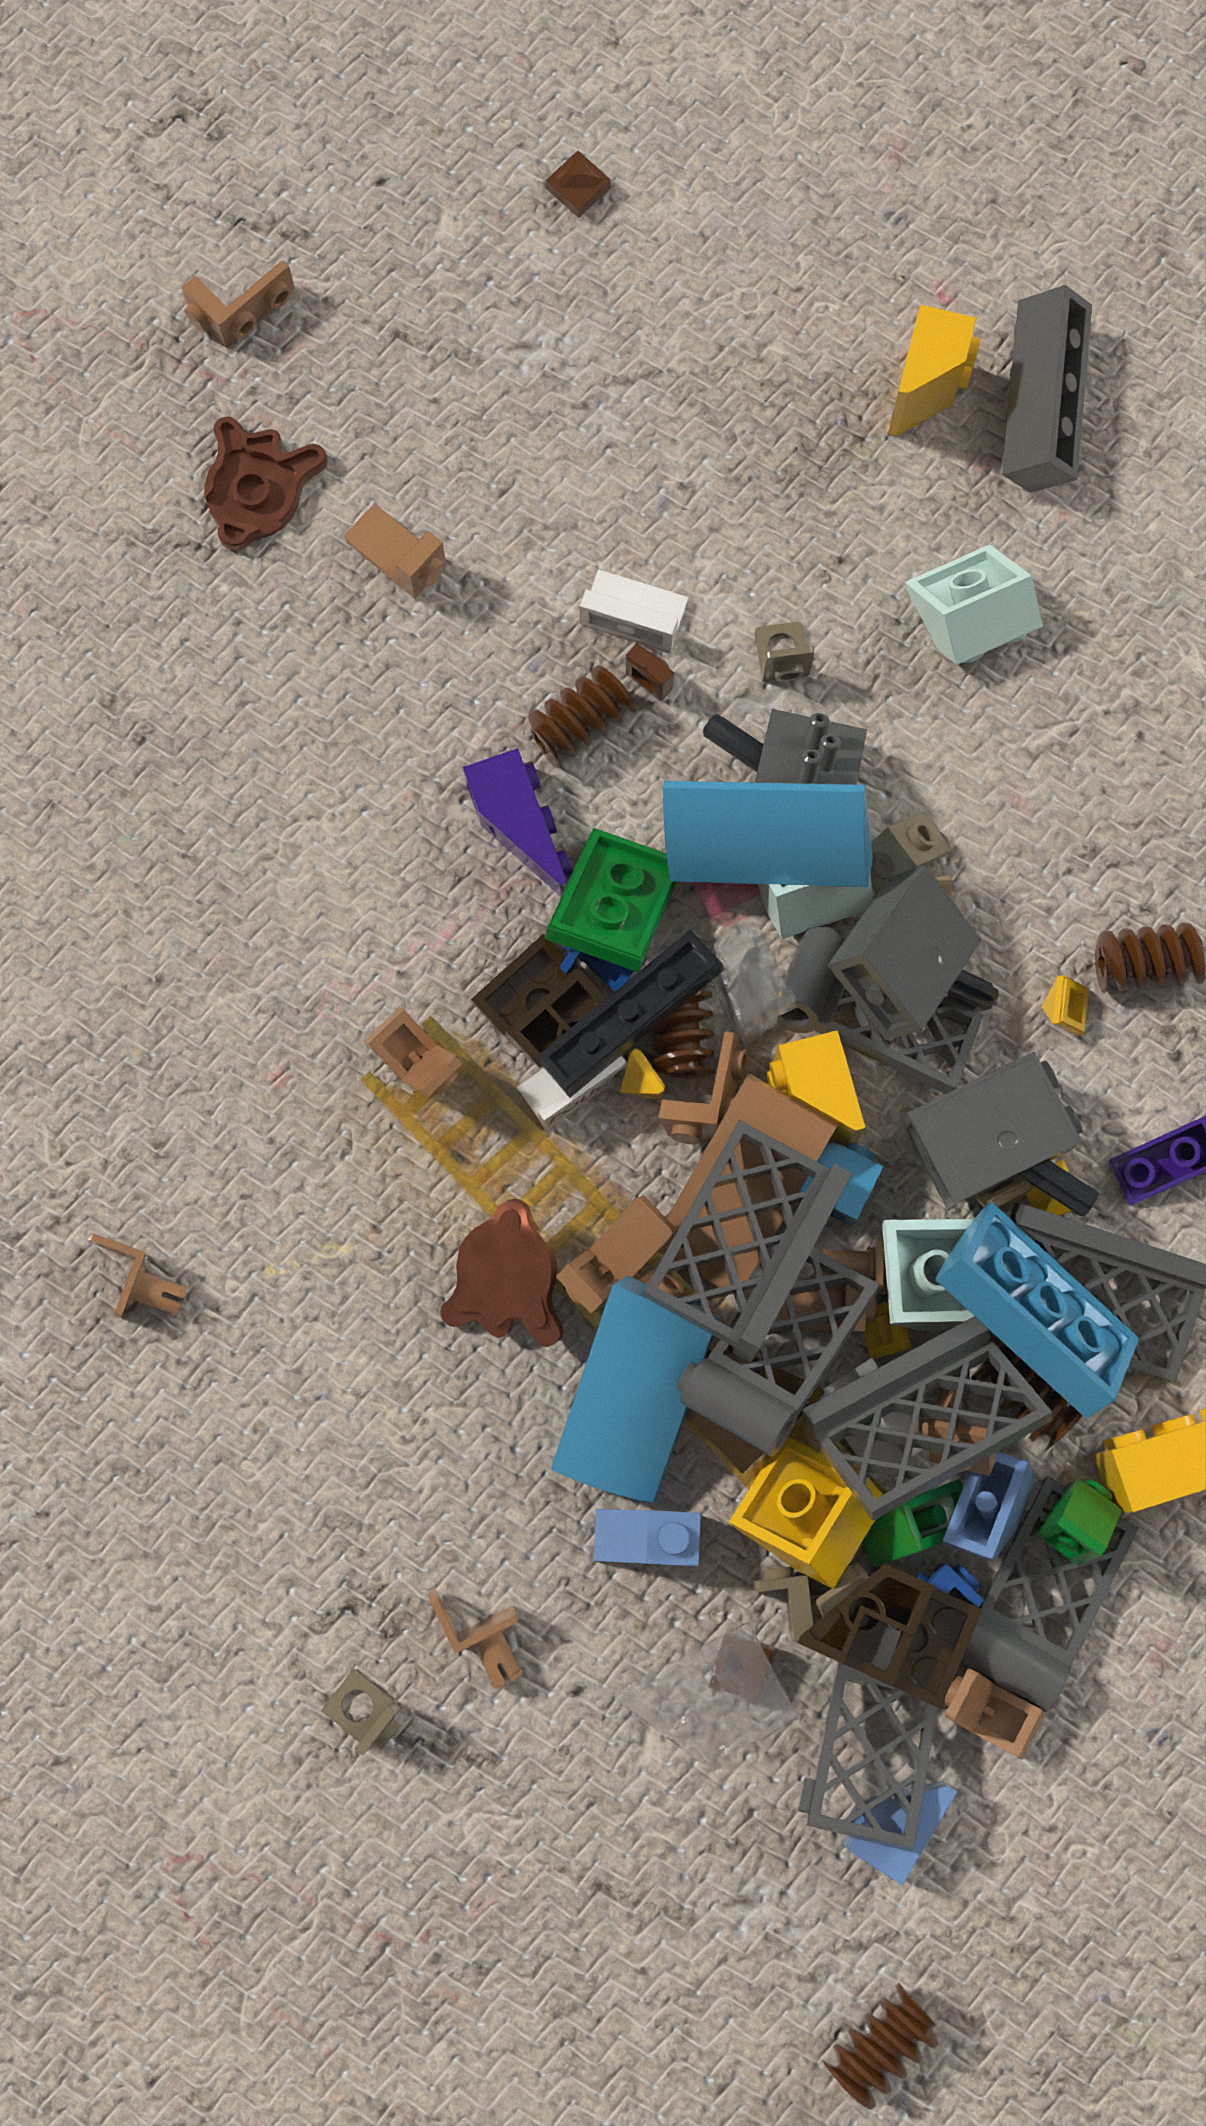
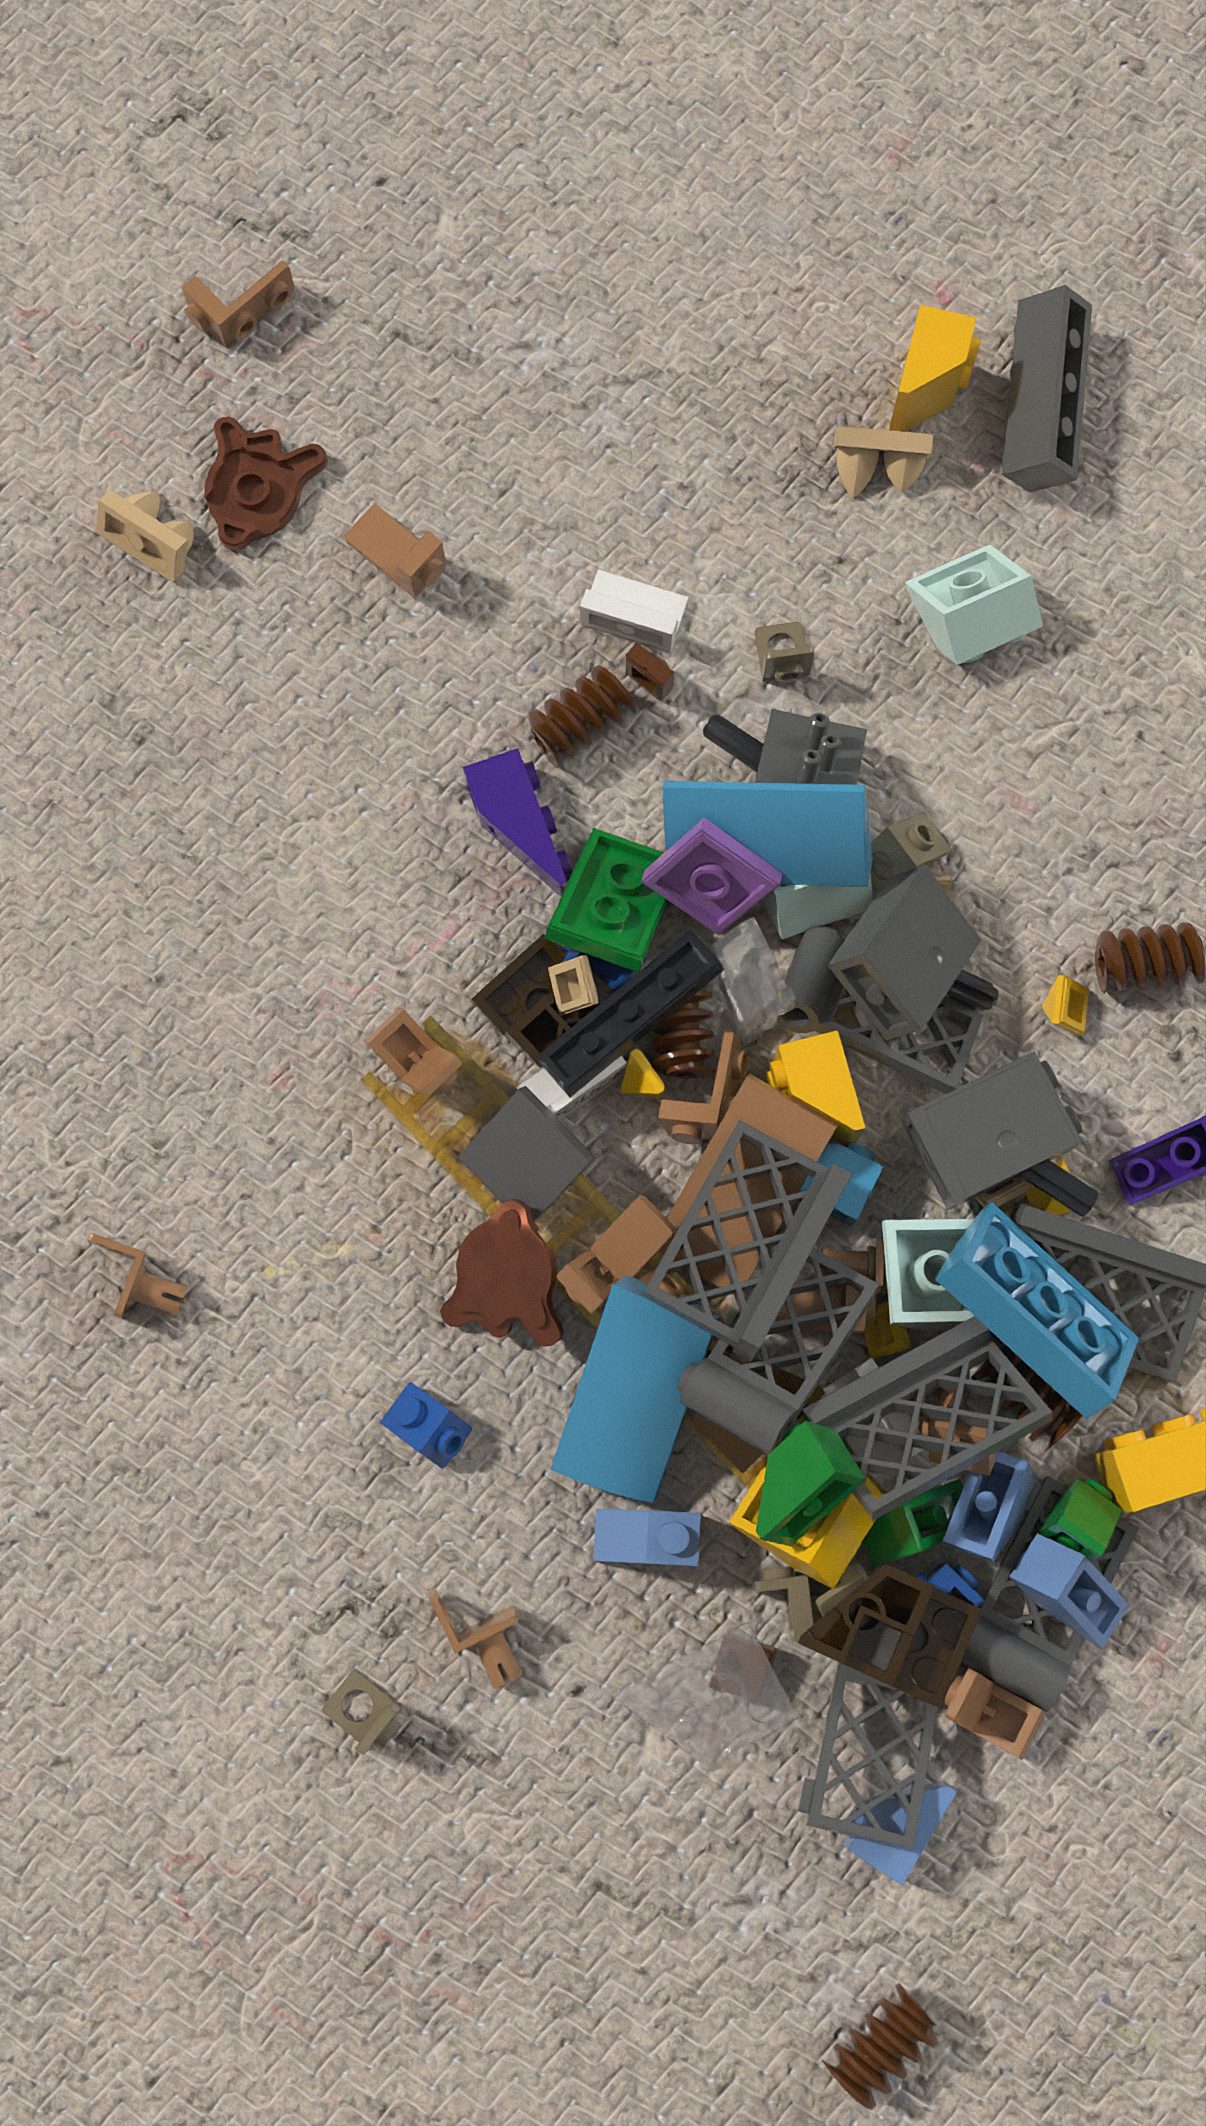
(133, 528): none -> tan tile
(426, 1425): none -> blue bracket
(526, 1154): none -> dark grey tile
(573, 985): none -> tan slope
(578, 184): reddish brown tile -> none
(712, 876): none -> medium lavender tile
(804, 1482): none -> green slope
(859, 453): none -> tan tile
(1069, 1589): none -> medium blue slope

